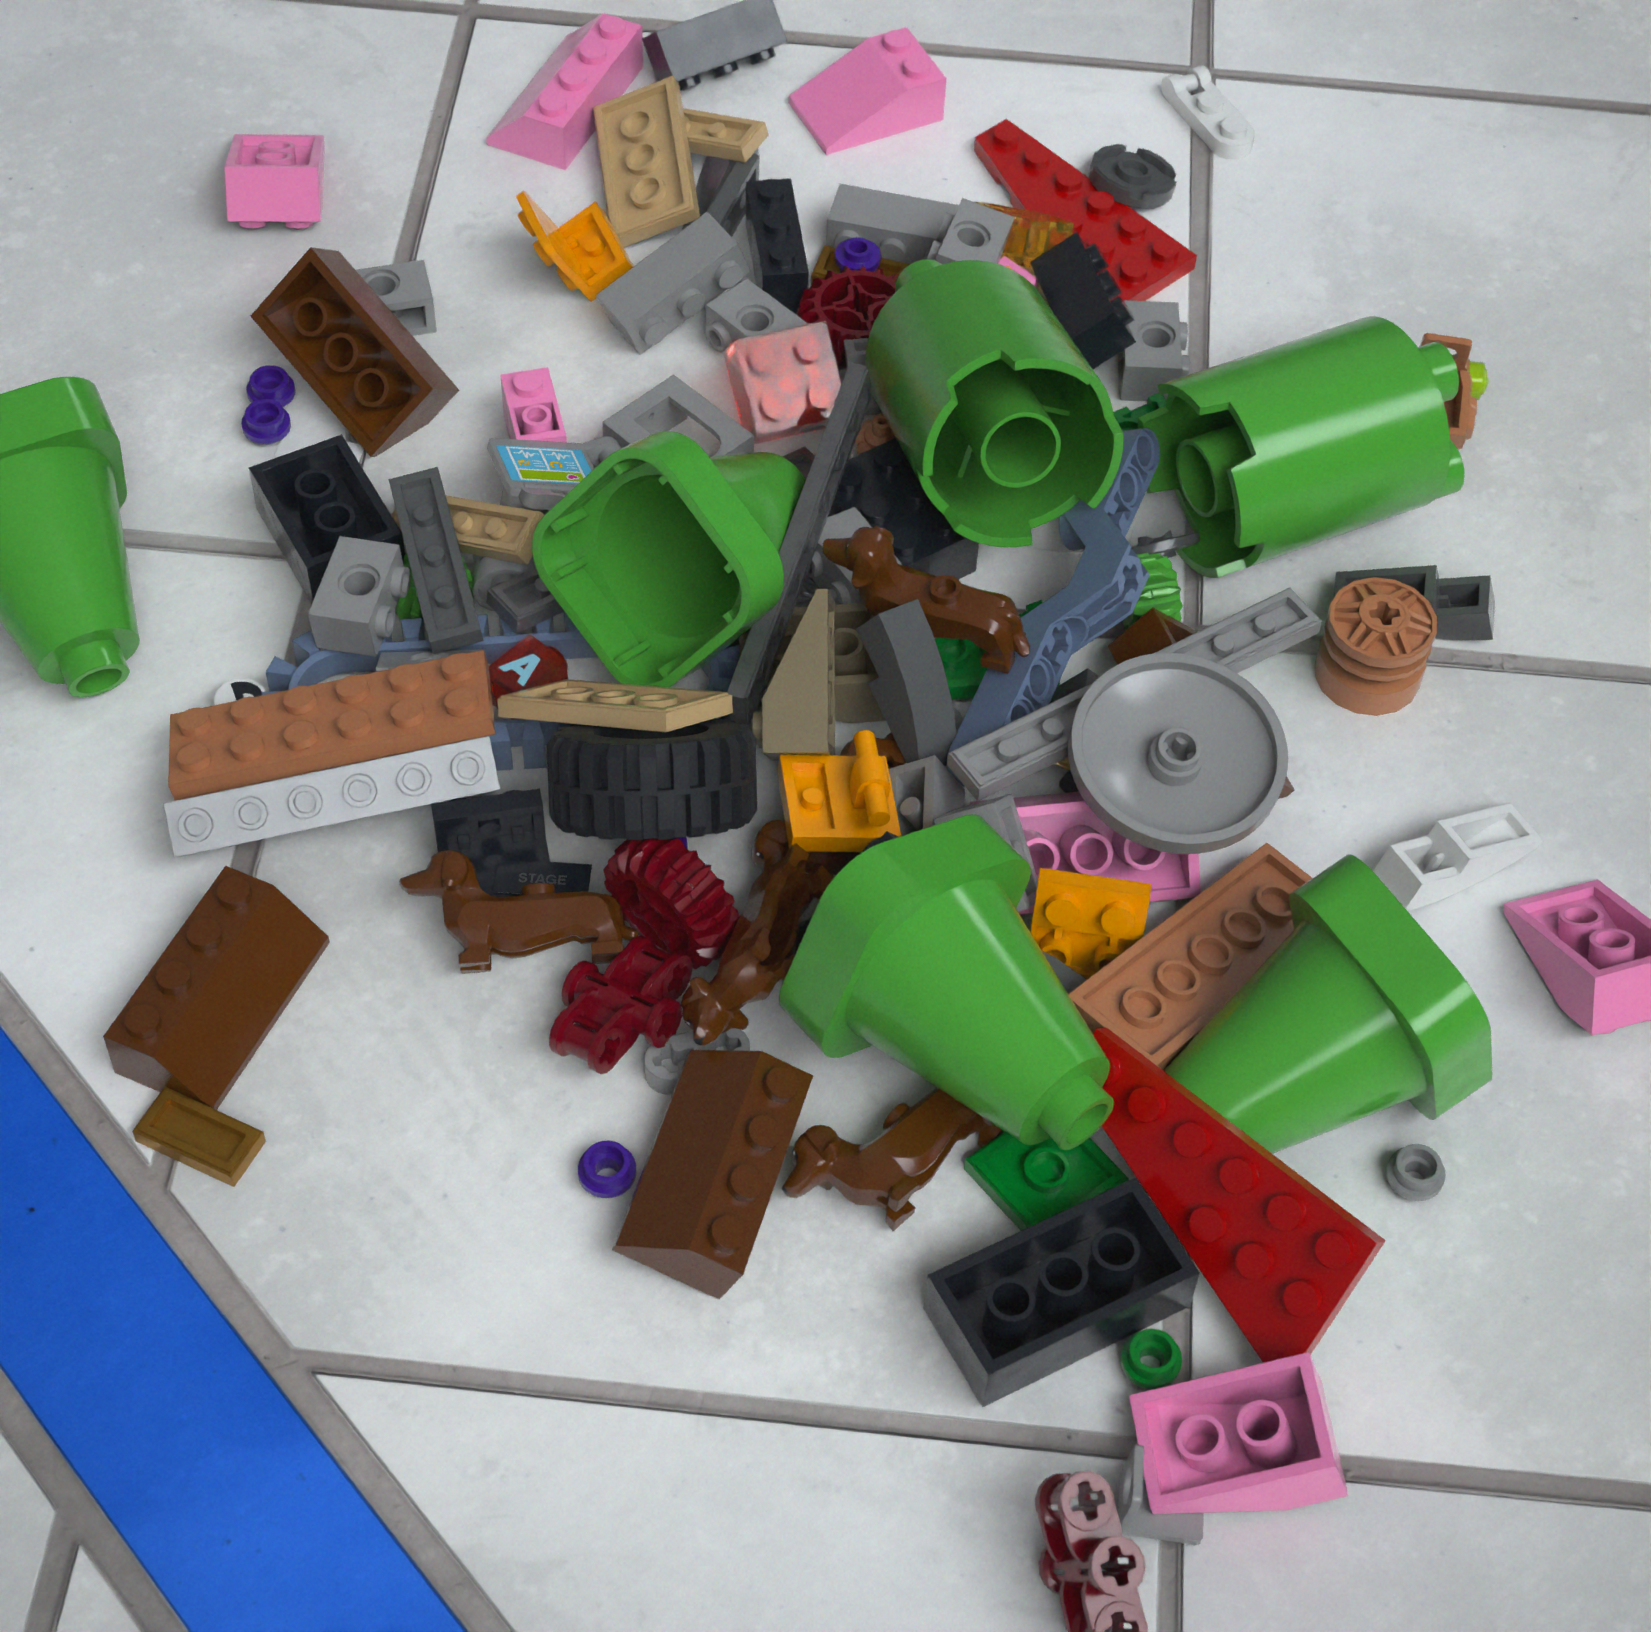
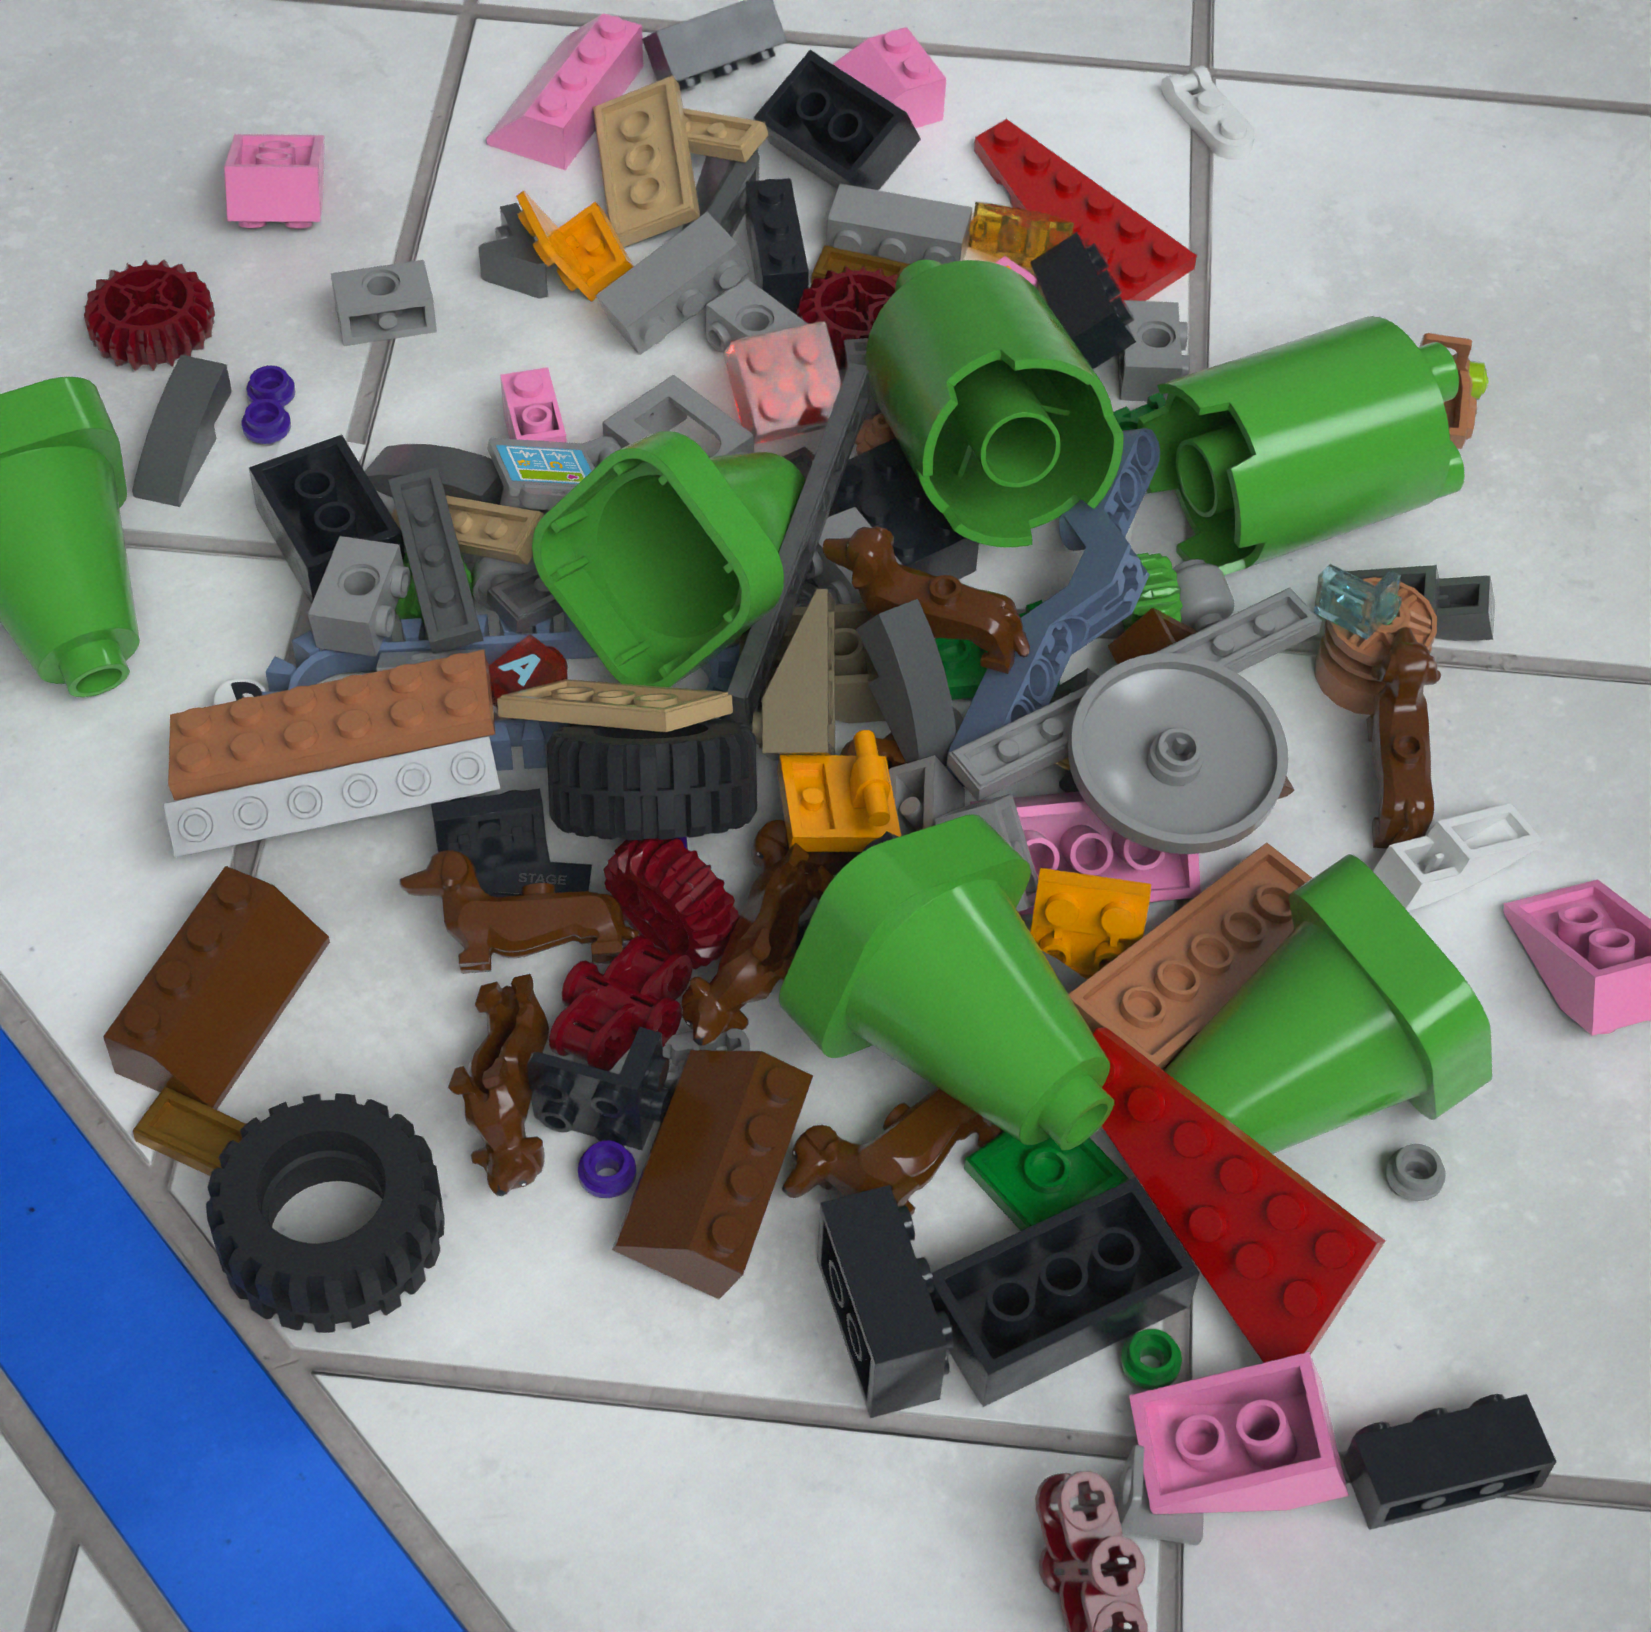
(160, 314): none -> dark red gear
(182, 430): none -> dark grey slope
(340, 1277): none -> black tyre
(353, 351): reddish brown slope -> none
(461, 472): none -> dark grey slope
(498, 1084): none -> reddish brown animal
(512, 258): none -> dark grey slope
(601, 1101): none -> black bracket
(837, 125): none -> black brick
(857, 252): dark purple plate -> none
(883, 1300): none -> black brick
(972, 234): light grey brick -> none
(1132, 178): dark grey tile -> none
(1165, 544): dark grey wheel -> none
(1203, 594): none -> light grey head
(1355, 602): none -> clear light blue bracket
(1402, 741): none -> reddish brown animal
(1447, 1460): none -> black brick

